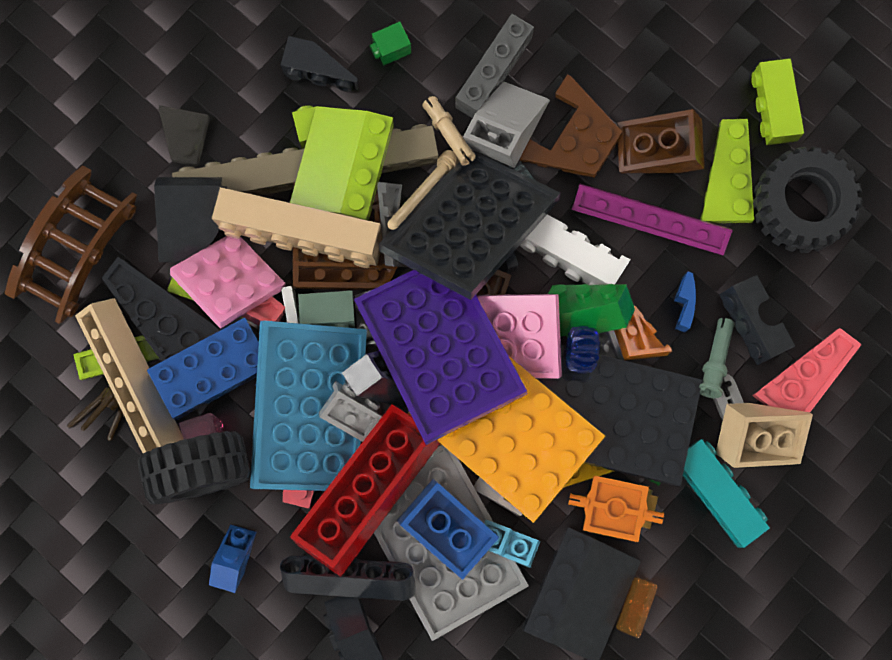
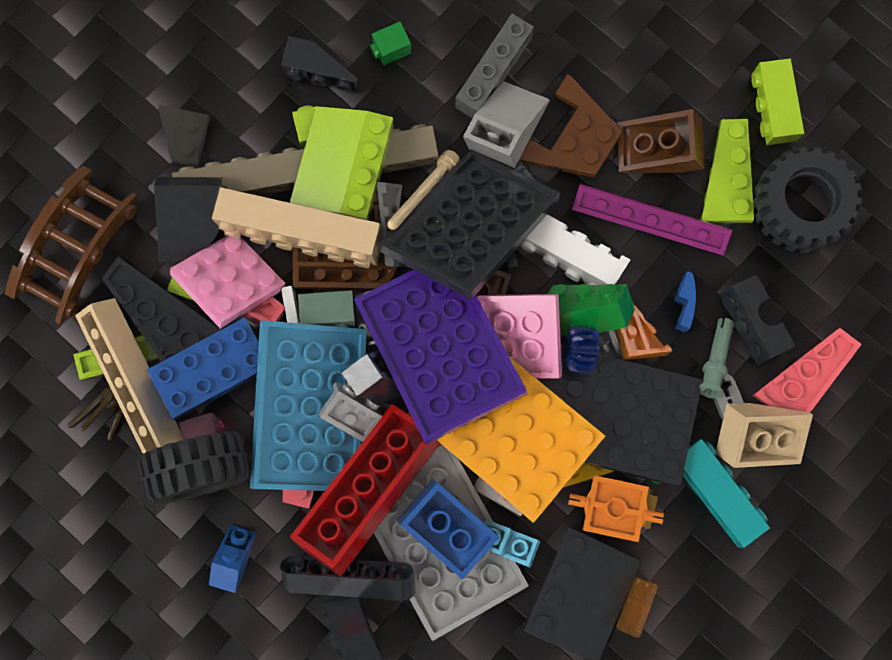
(443, 122): tan pin -> none

